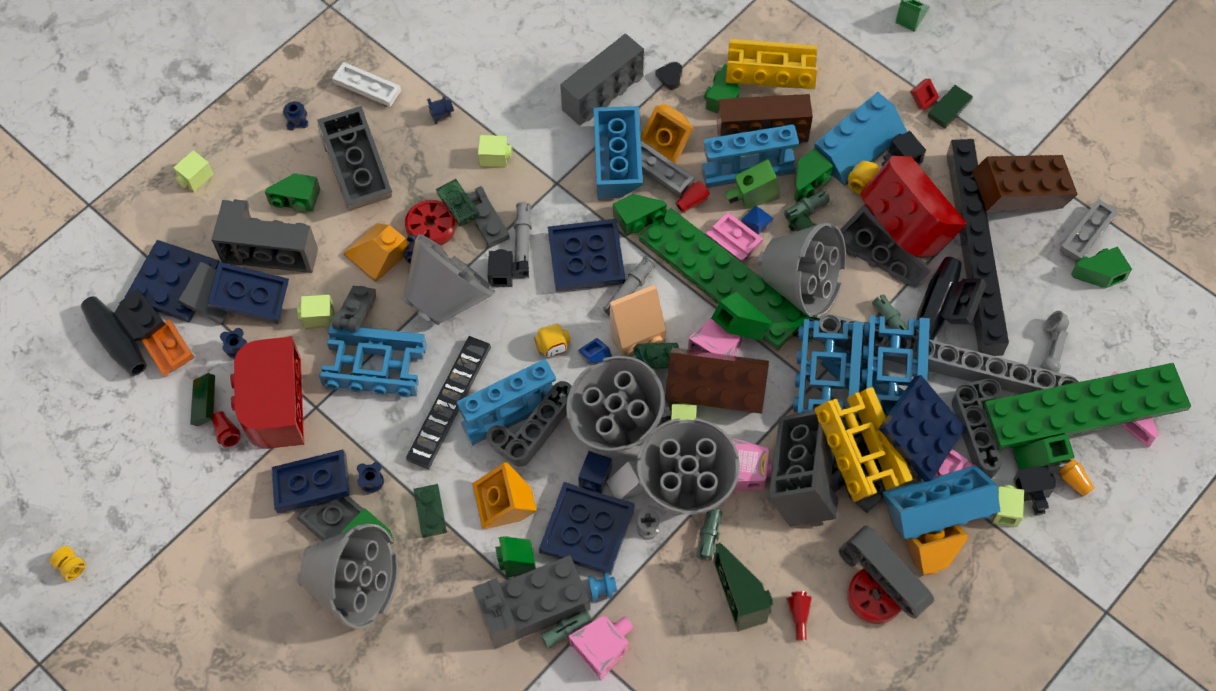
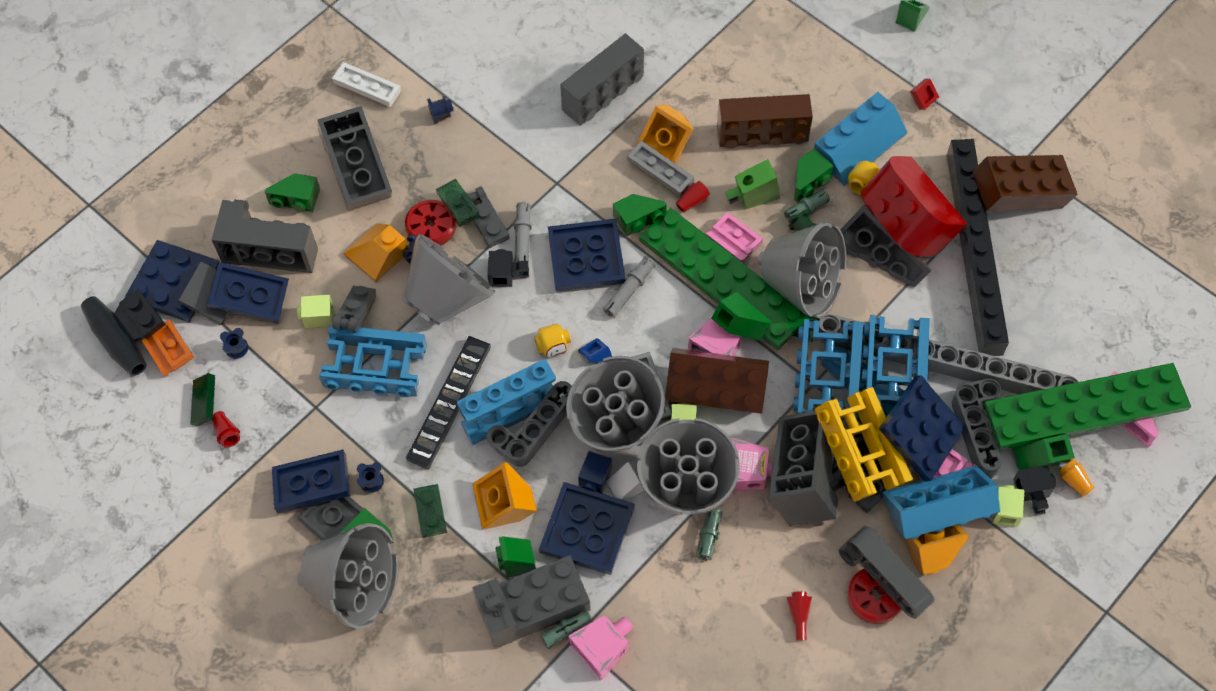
(66, 561): yellow wheel -> none
(193, 171): yellowish green brick -> none
(269, 392): red brick -> none
(296, 115): dark blue brick -> none
(494, 151): yellowish green brick -> none
(603, 586): dark azure wheel -> none
(617, 151): dark azure slope -> none
(637, 320): light nougat slope -> none
(654, 354): clear green plate -> none
(654, 522): light grey bush -> none
(670, 75): black tile -> none
(720, 90): green slope -> none
(743, 591): dark green slope -> none
(757, 219): blue slope -> none
(766, 144): dark azure fence -> none
(772, 64): yellow fence -> none
(892, 316): sand green pin -> none
(906, 146): black brick -> none
(949, 298): black plate -> none
(950, 106): dark green tile -> none
(1056, 325): light grey piece -> none
(1088, 230): light grey plate -> none
(1103, 269): green slope -> none

